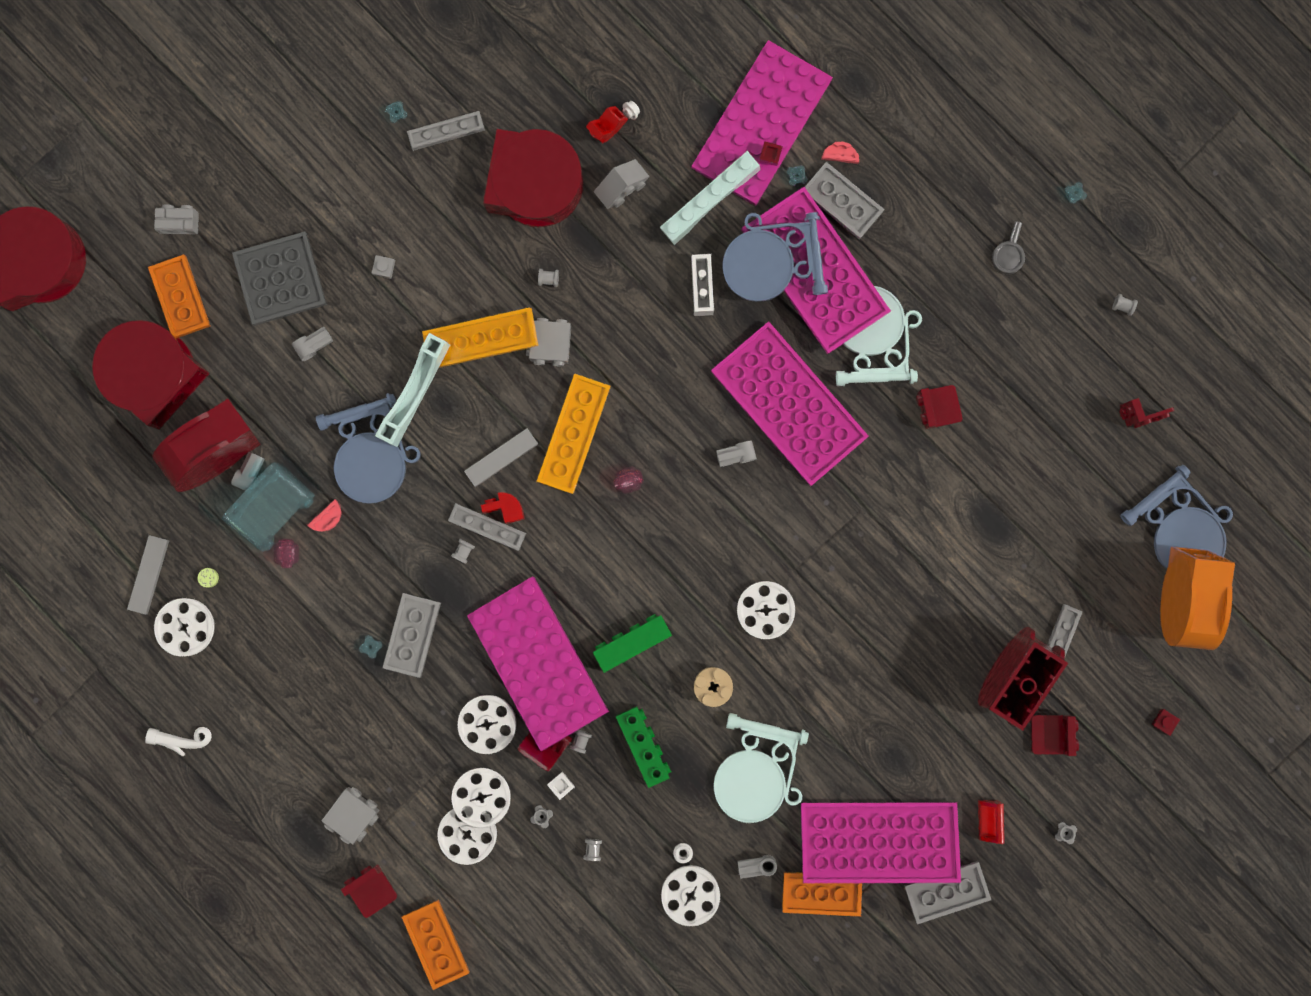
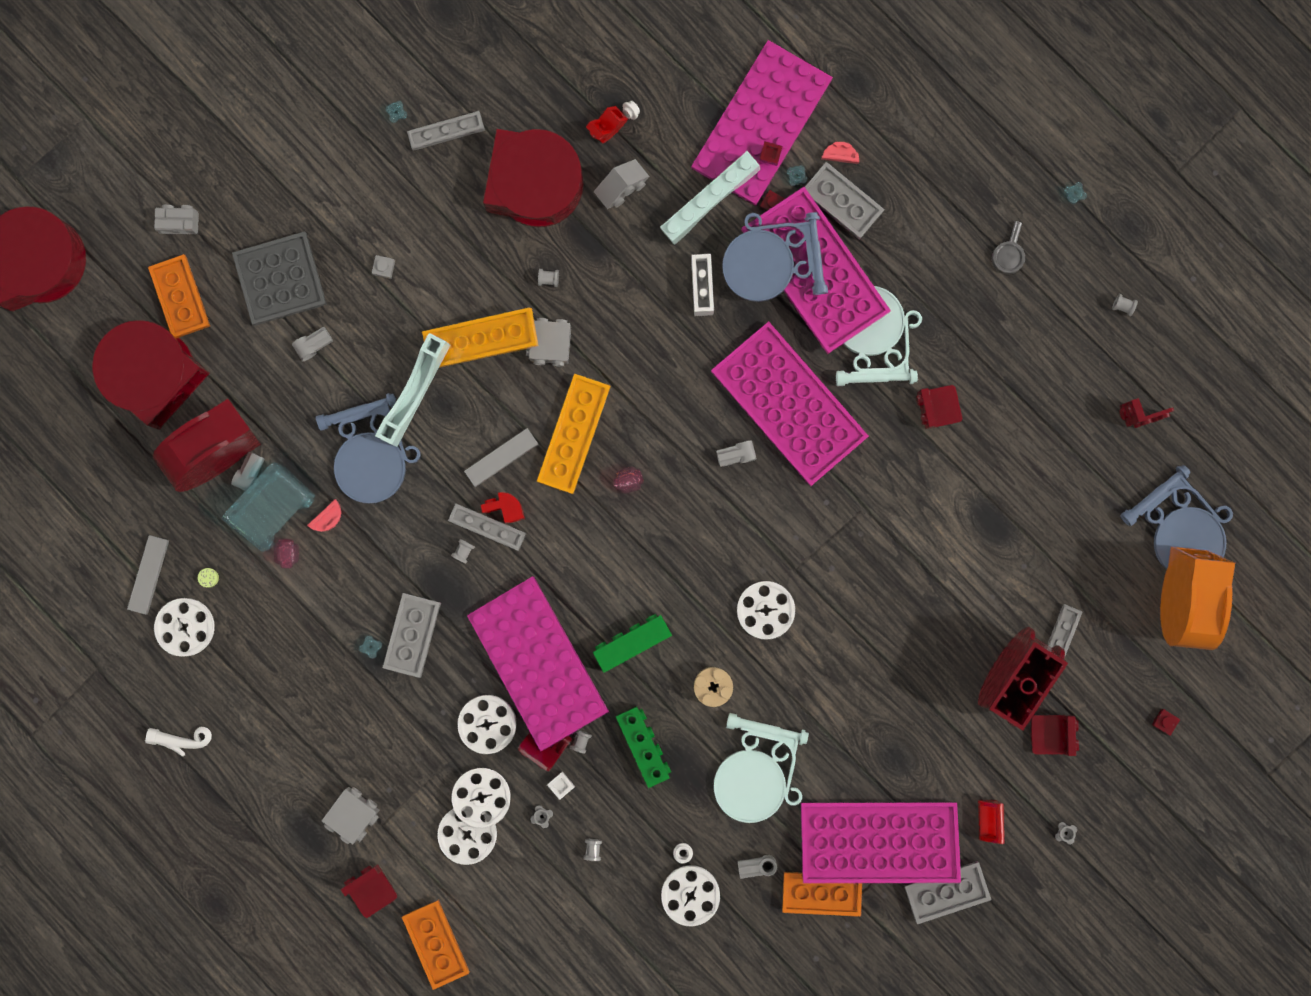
(771, 200): none -> dark red plate

